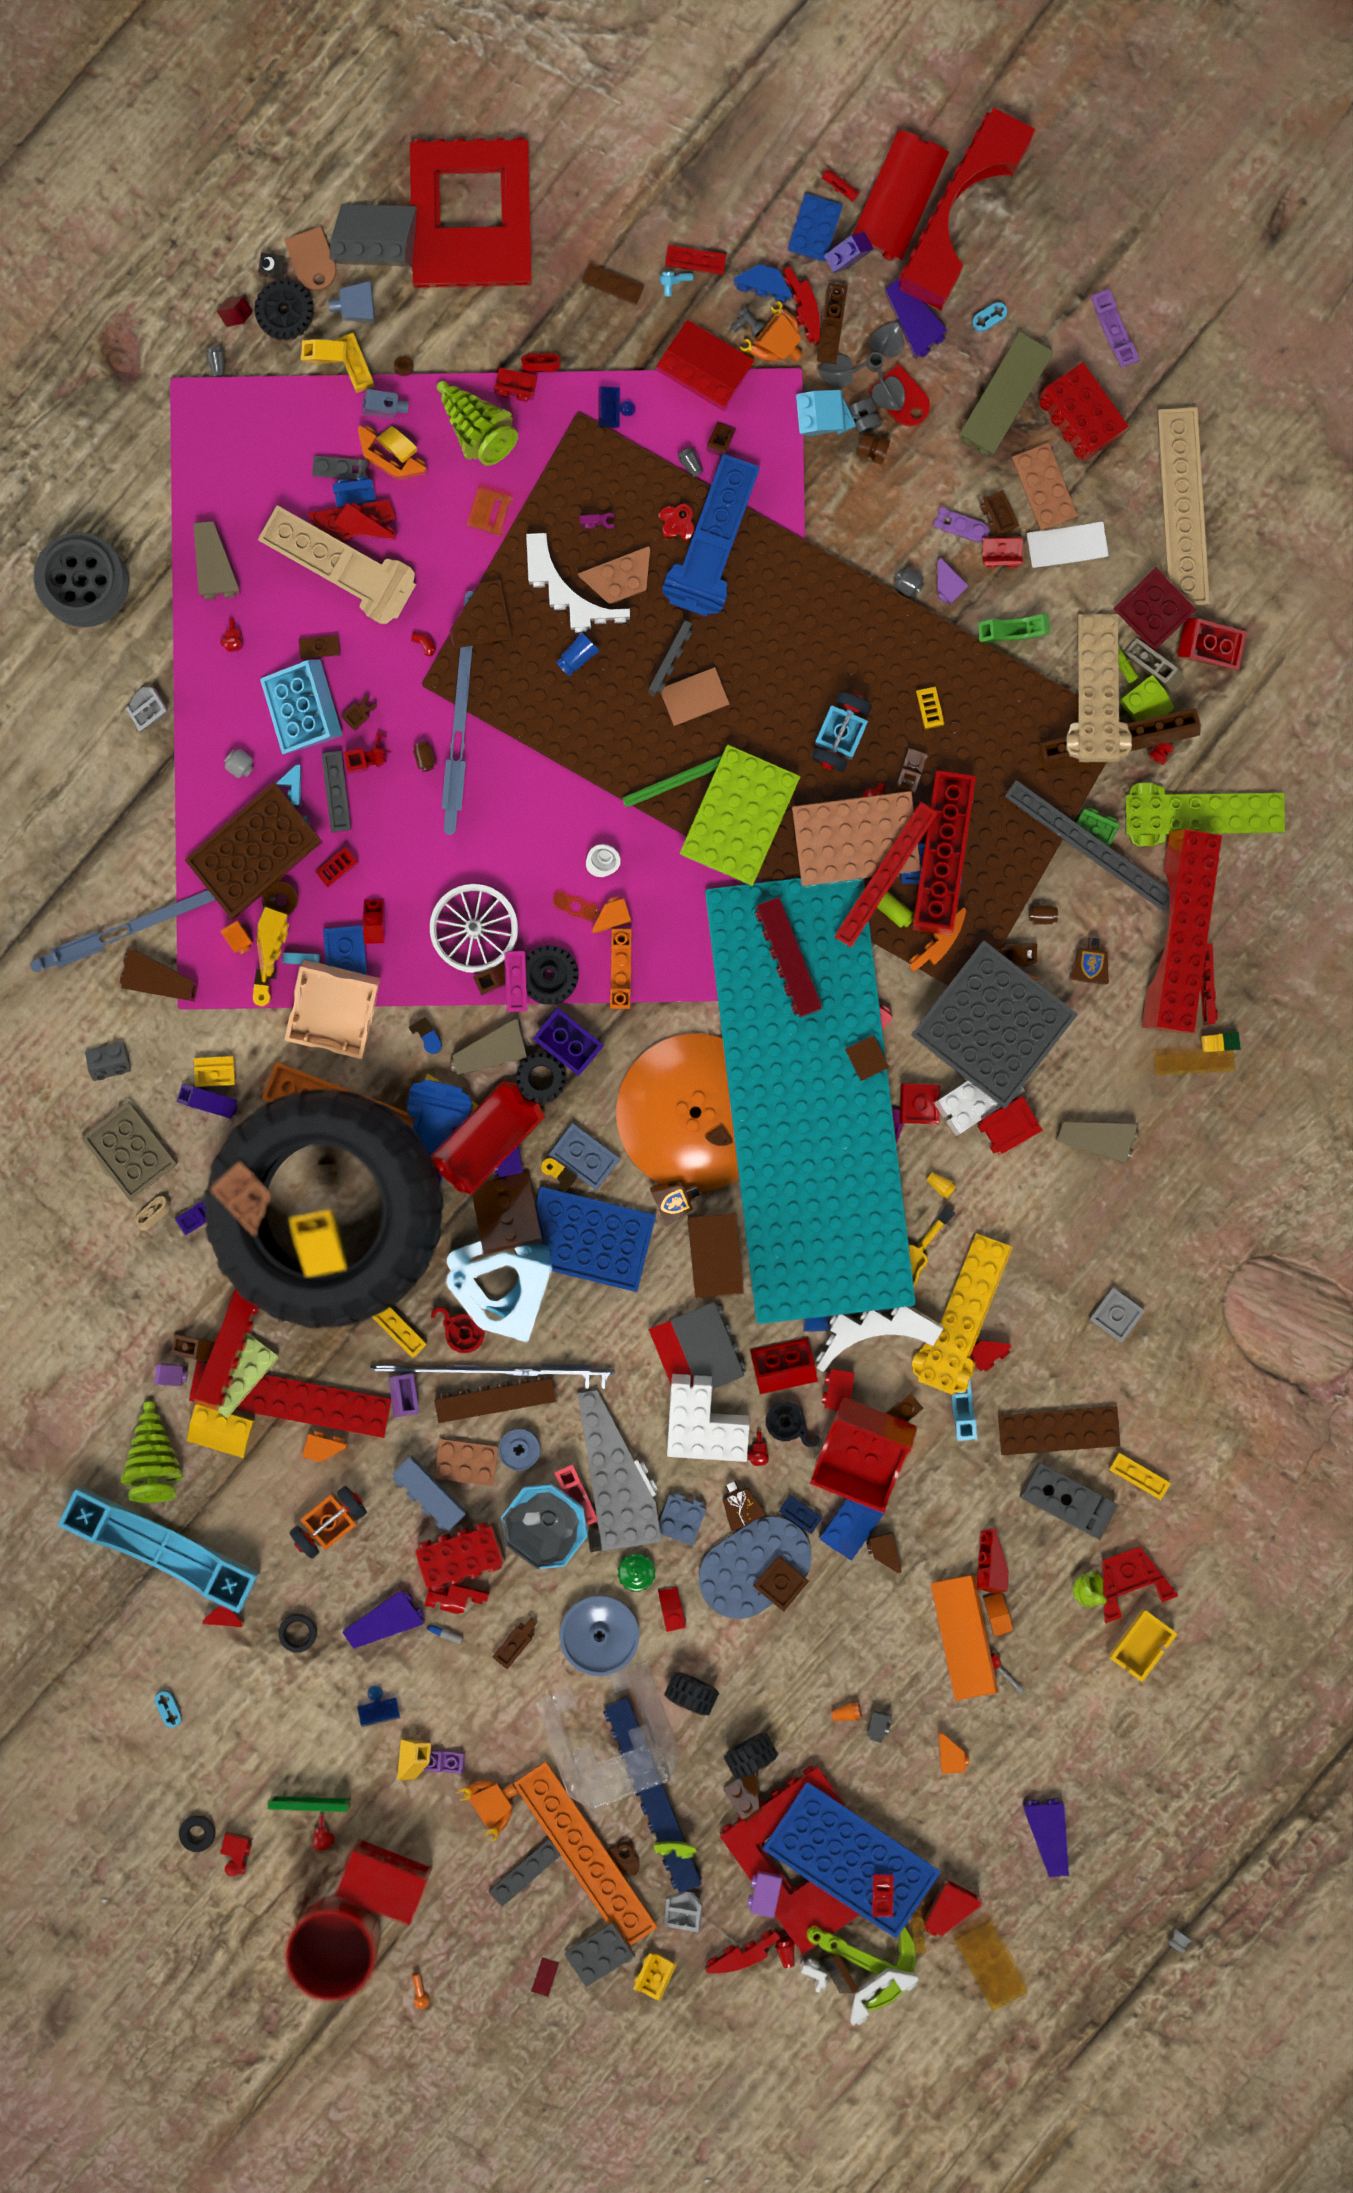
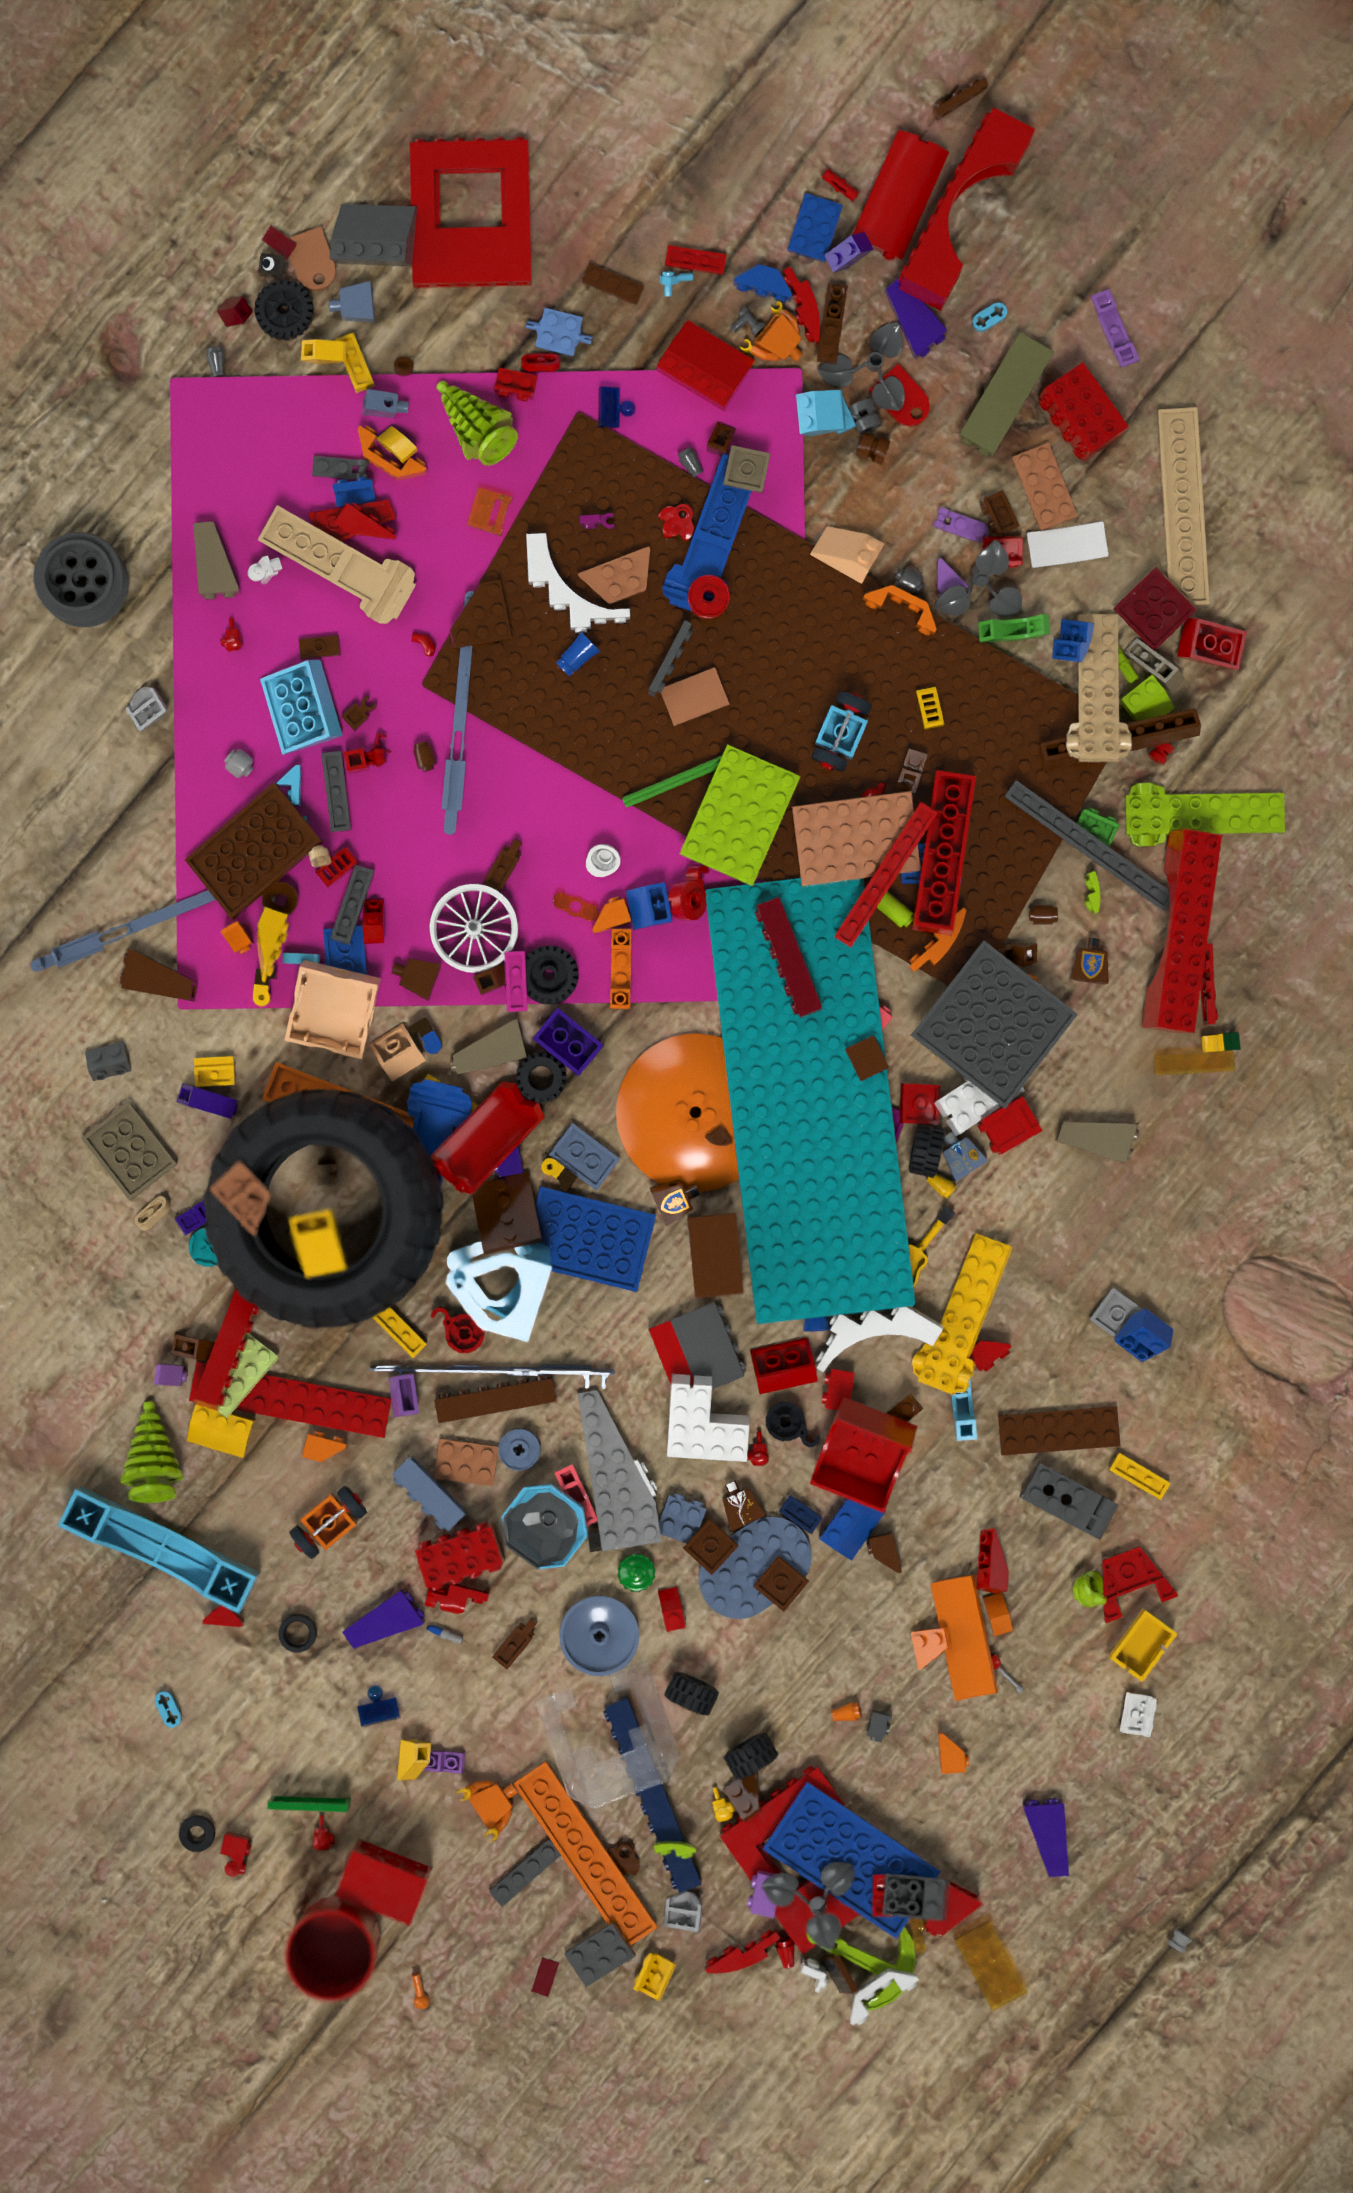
(201, 1250): none -> teal tile
(264, 569): none -> white hips
(279, 242): none -> dark red sticker
(319, 856): none -> tan plate
(352, 905): none -> dark grey plate
(397, 1052): none -> light nougat slope
(418, 976): none -> reddish brown torso
(503, 866): none -> reddish brown hinge
(559, 332): none -> medium blue plate
(649, 906): none -> blue slope
(689, 896): none -> red piece
(710, 1546): none -> reddish brown plate
(713, 585): none -> red wheel
(722, 1809): none -> yellow piece
(746, 469): none -> dark tan plate
(823, 1927): none -> dark grey plant
(848, 551): none -> light nougat slope
(876, 599): none -> orange slope
(916, 1897): none -> dark grey slope
(926, 1151): none -> black tyre
(930, 1644): none -> orange wing
(959, 98): none -> reddish brown plate
(962, 1156): none -> sand blue torso
(990, 560): none -> dark grey plant
(1073, 641): none -> blue slope
(1093, 900): none -> lime slope
(1138, 1714): none -> white bracket
(1145, 1335): none -> blue slope

